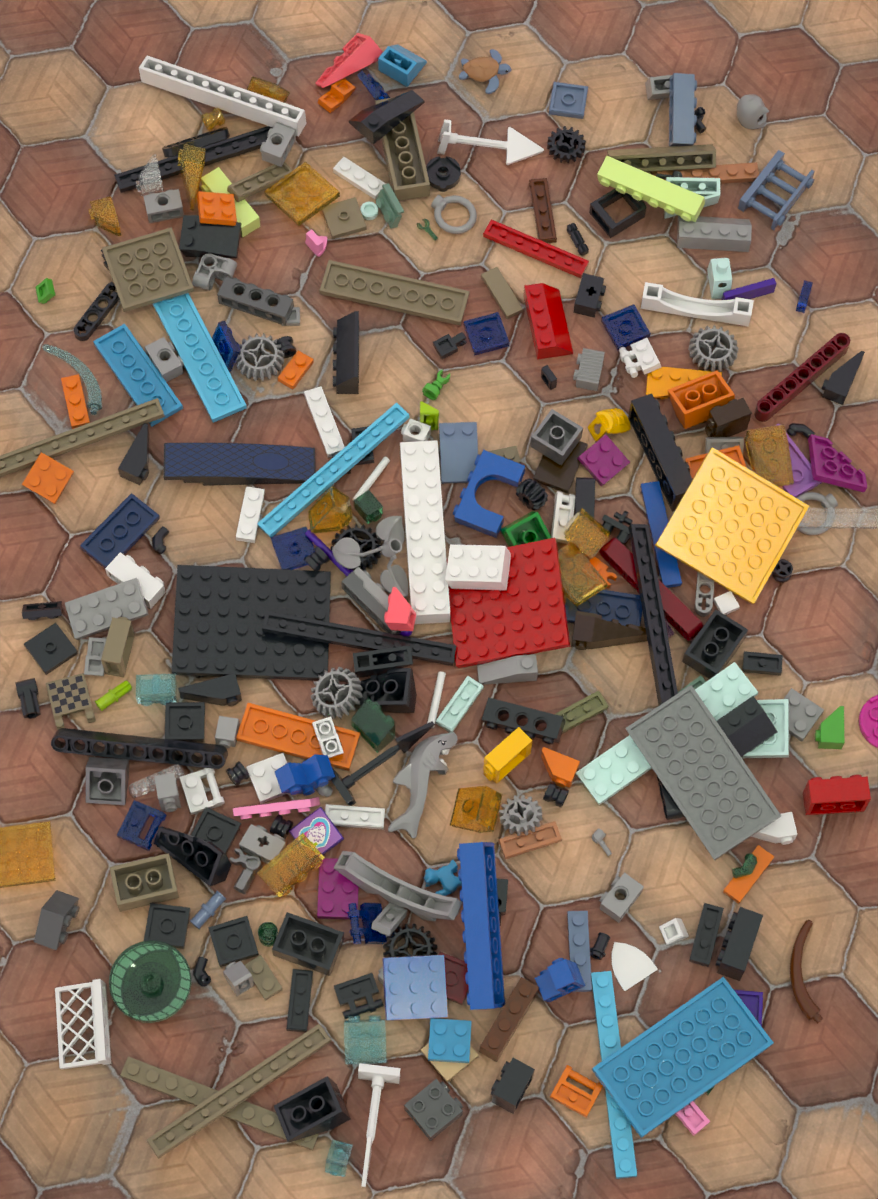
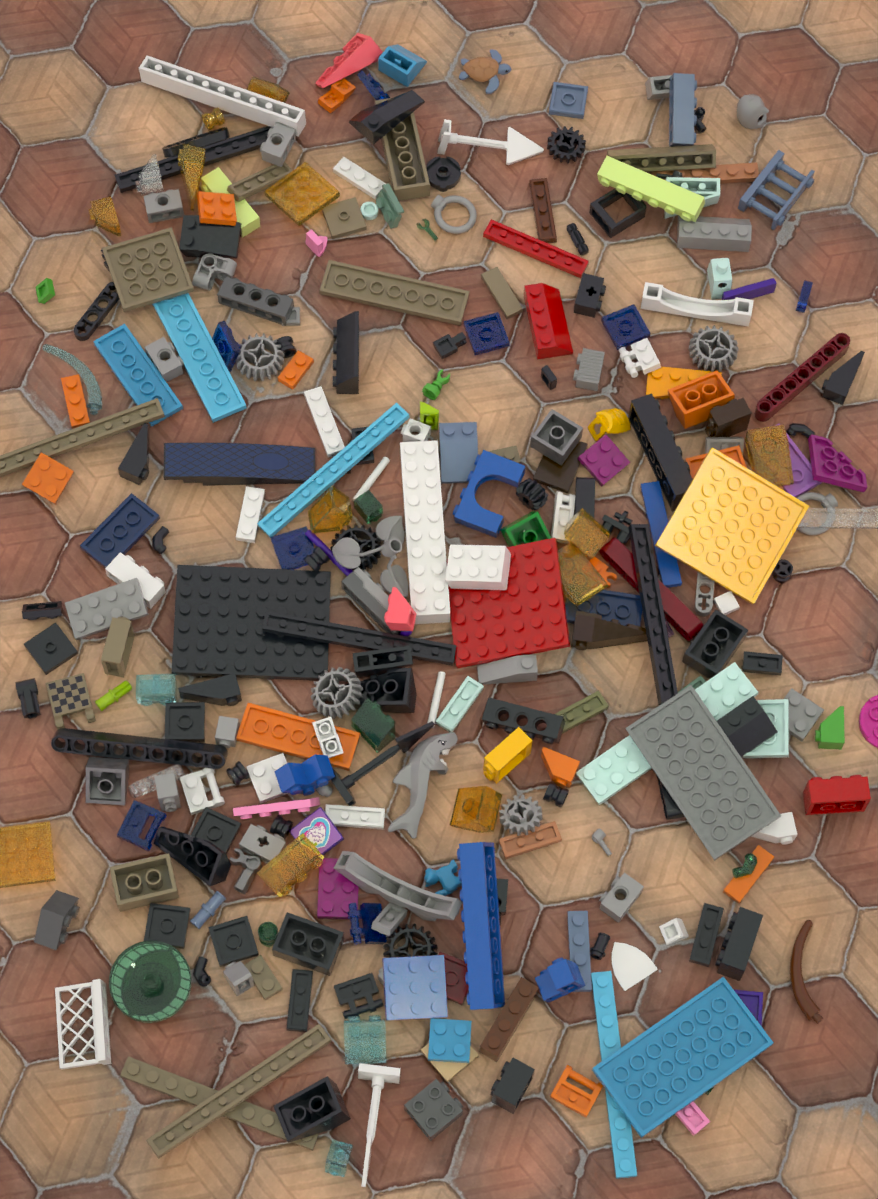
(93, 662): light grey slope -> none

